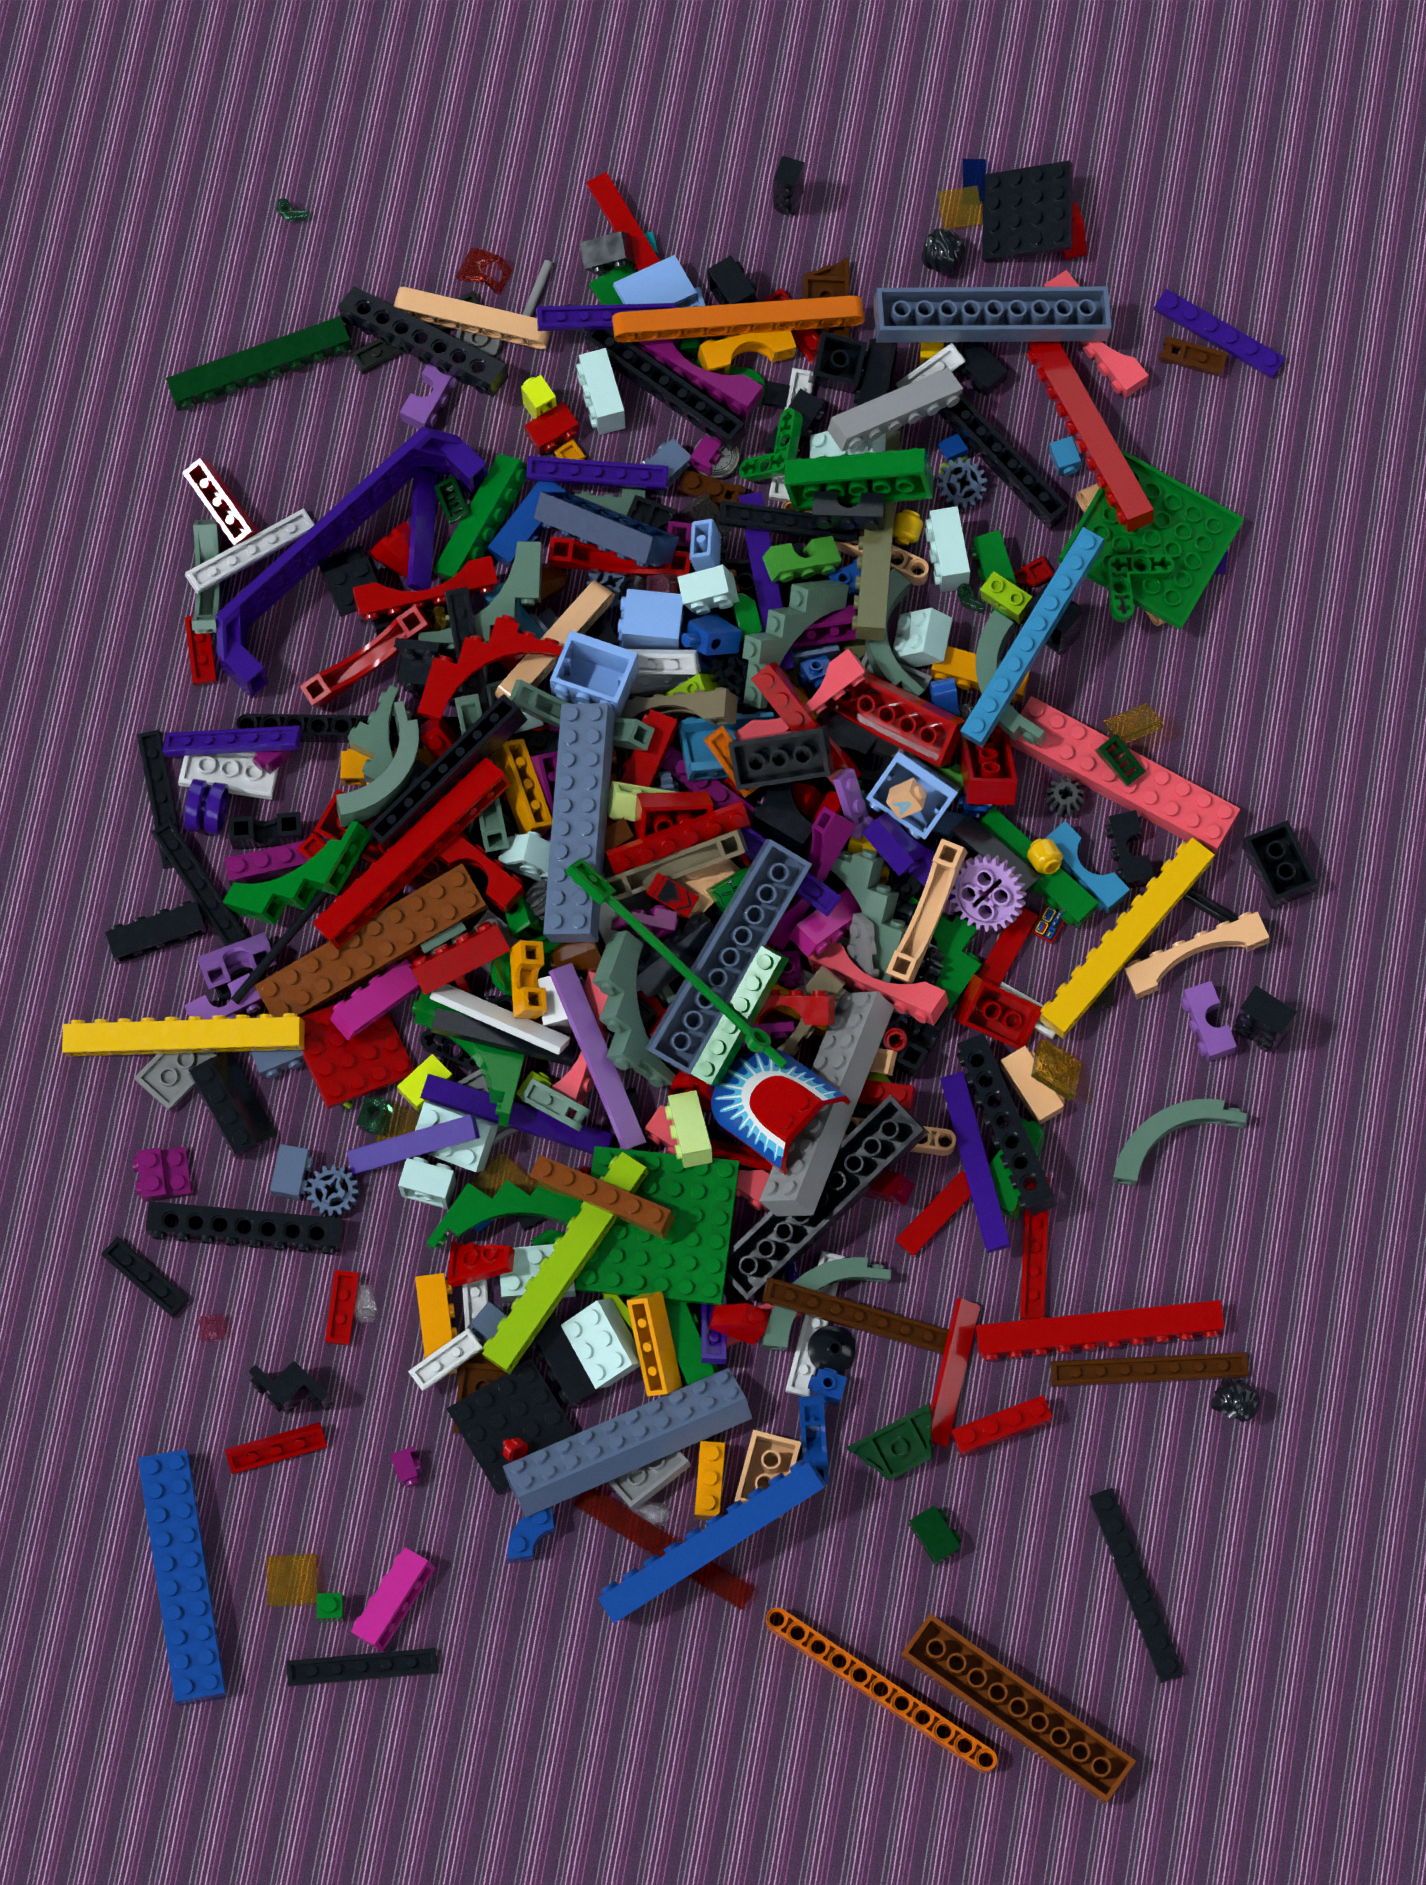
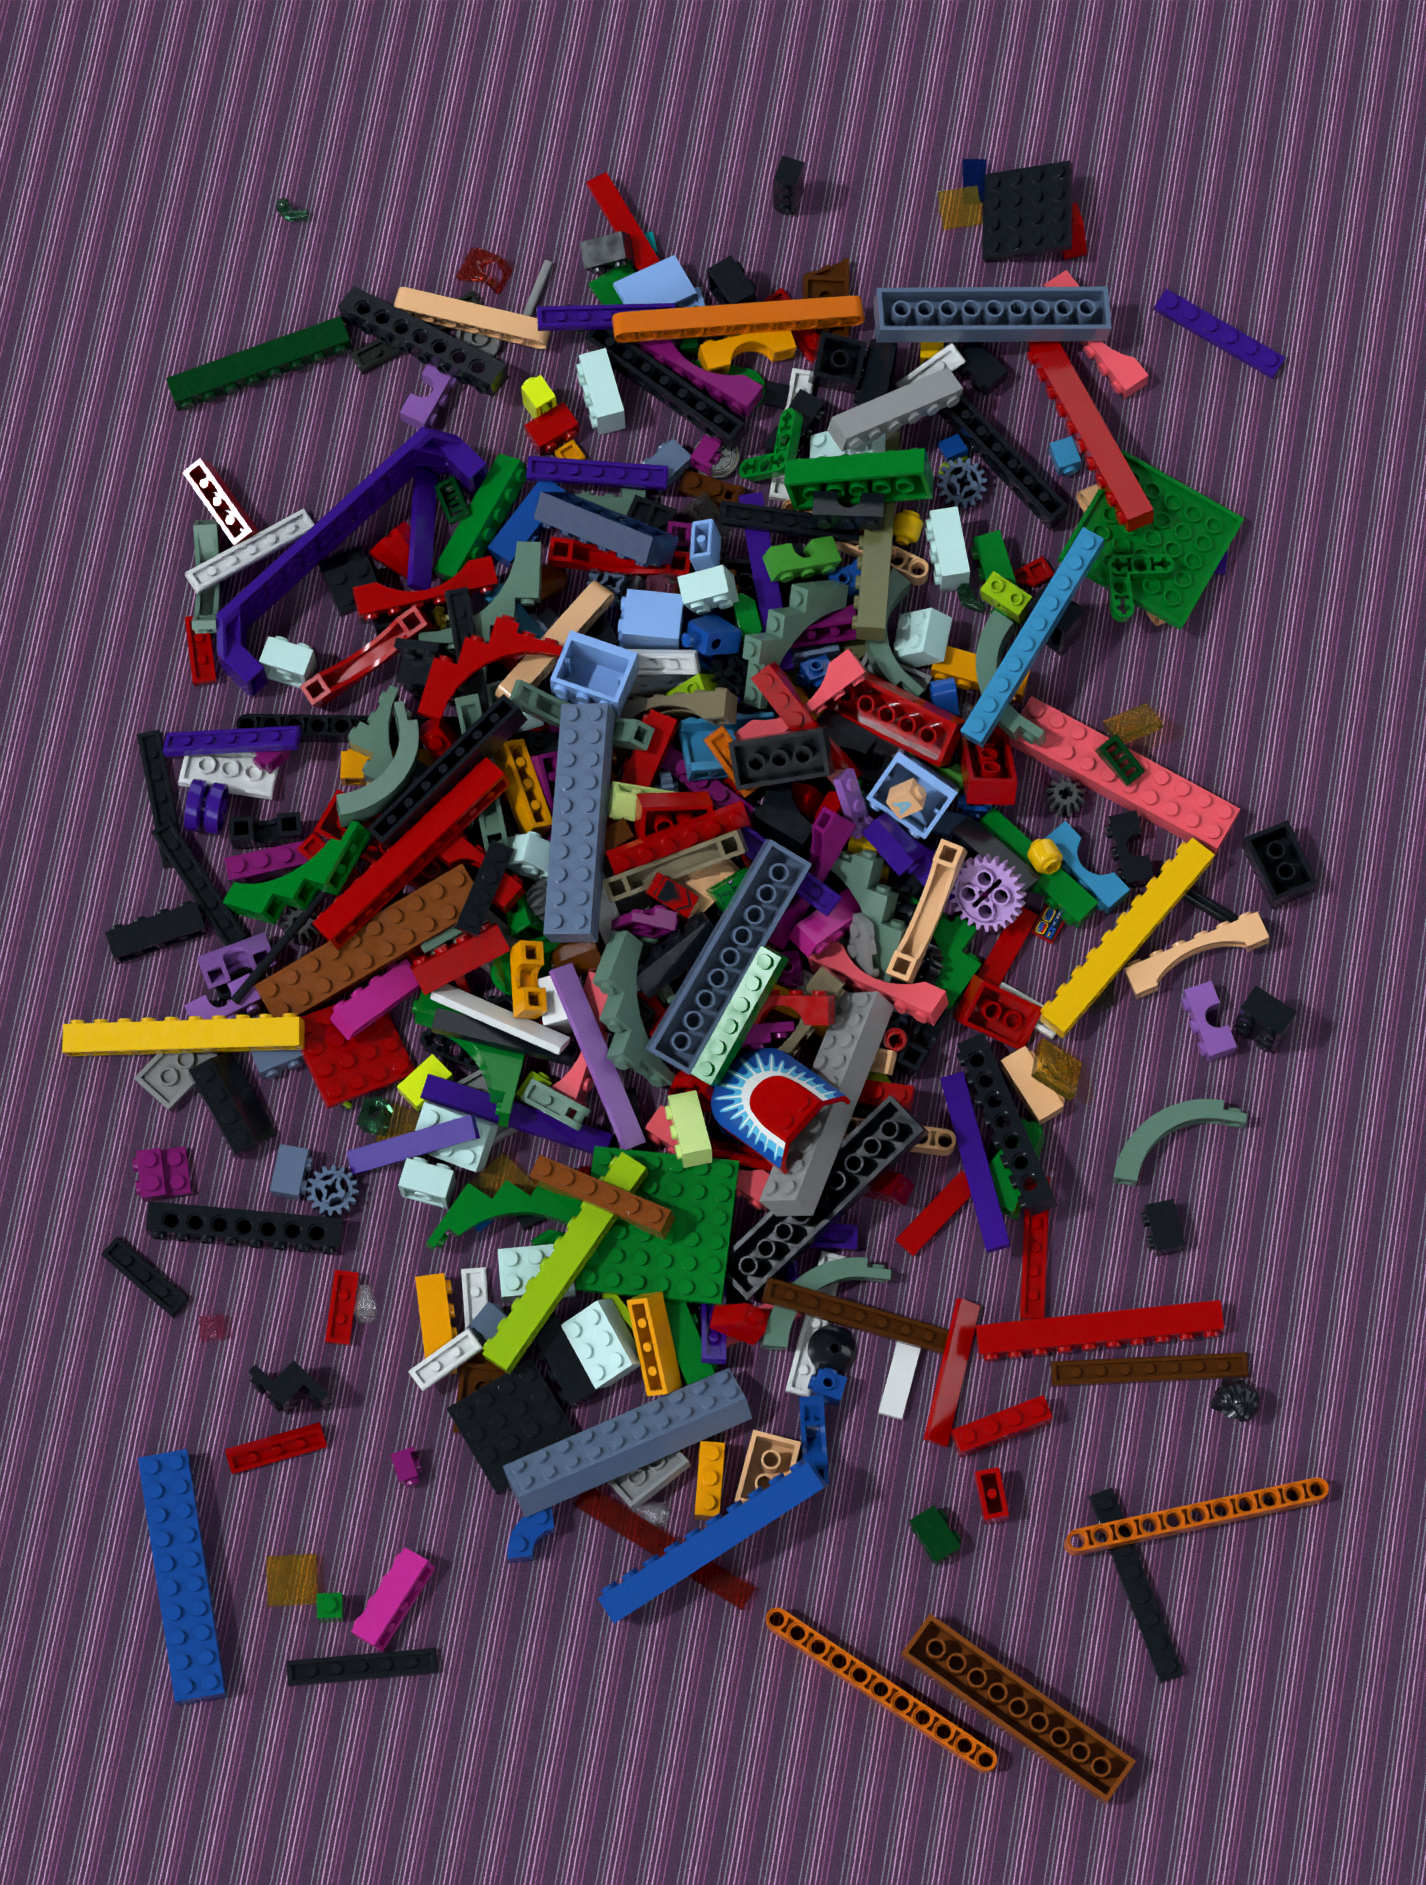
(287, 661): none -> light aqua brick
(305, 932): none -> dark grey gear
(477, 1262): red wing -> none
(484, 888): none -> black plate
(514, 1449): red tile -> none
(602, 891): green bar -> none
(838, 1238): none -> dark purple plate
(898, 1445): dark green wing -> none
(899, 1381): none -> white tile
(943, 252): black hair -> none
(991, 1495): none -> red brick
(1163, 1227): none -> black brick
(1187, 1524): none -> orange beam
(1193, 356): reddish brown plate -> none

